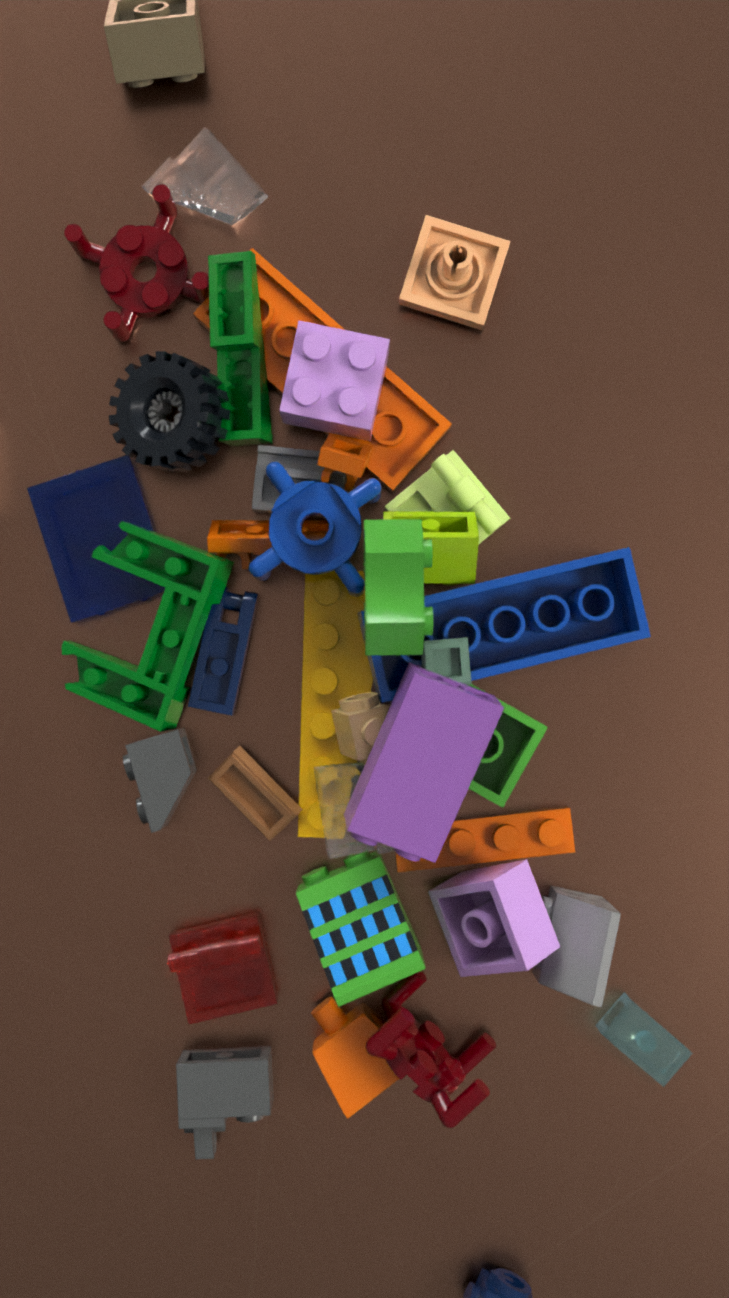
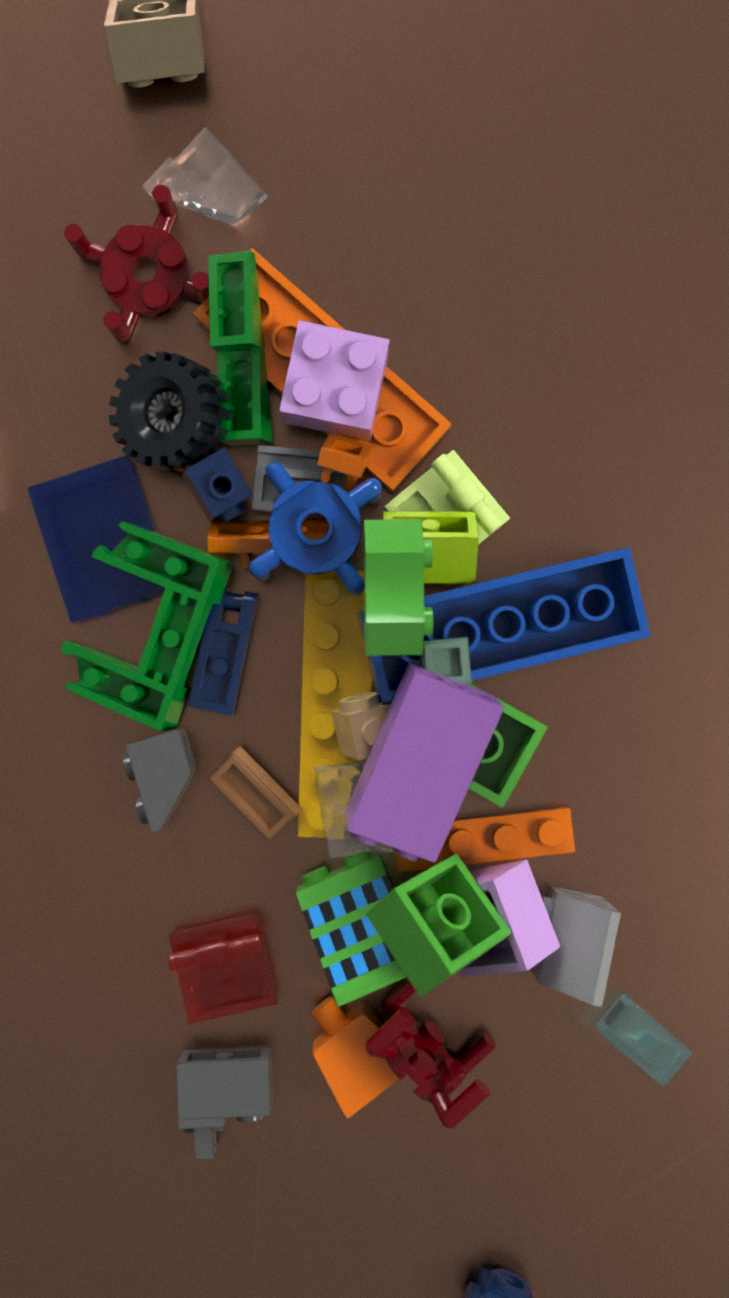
(218, 486): none -> dark blue brick
(437, 923): none -> bright green brick
(454, 272): light nougat plate -> none

